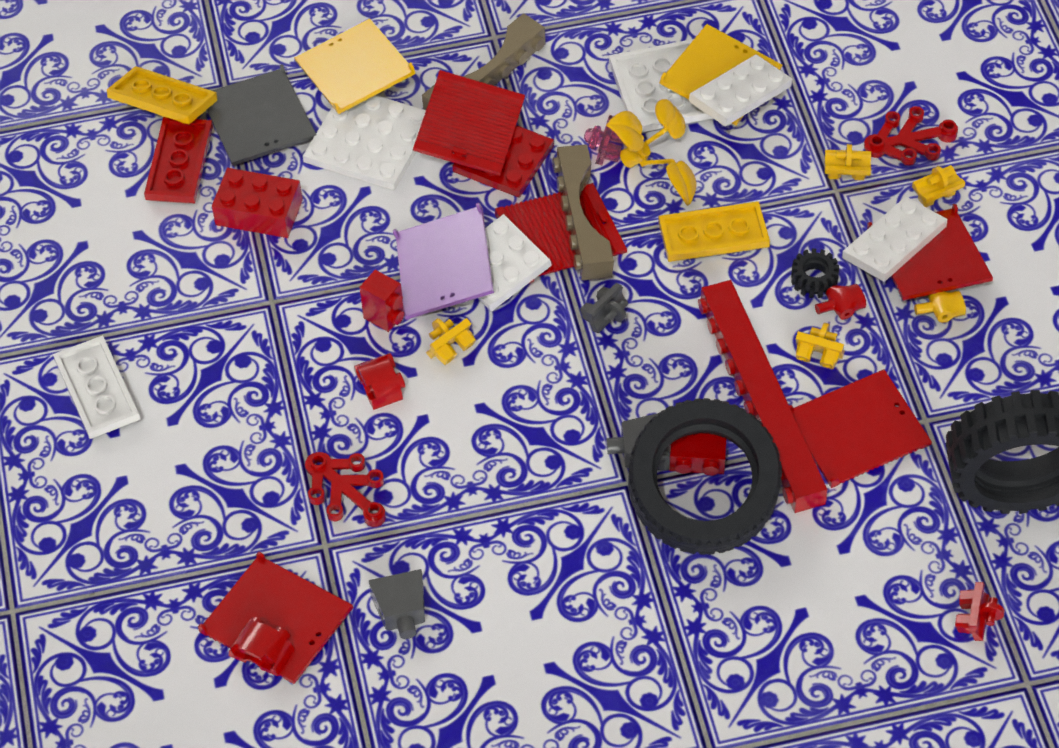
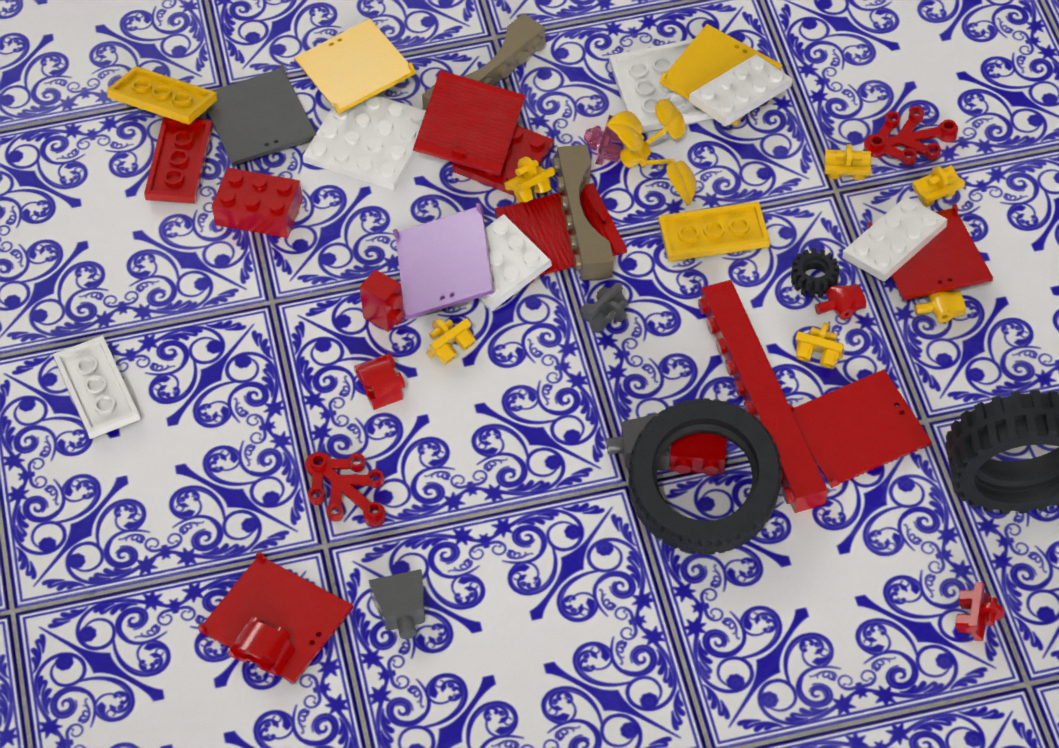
(529, 175): none -> yellow hips

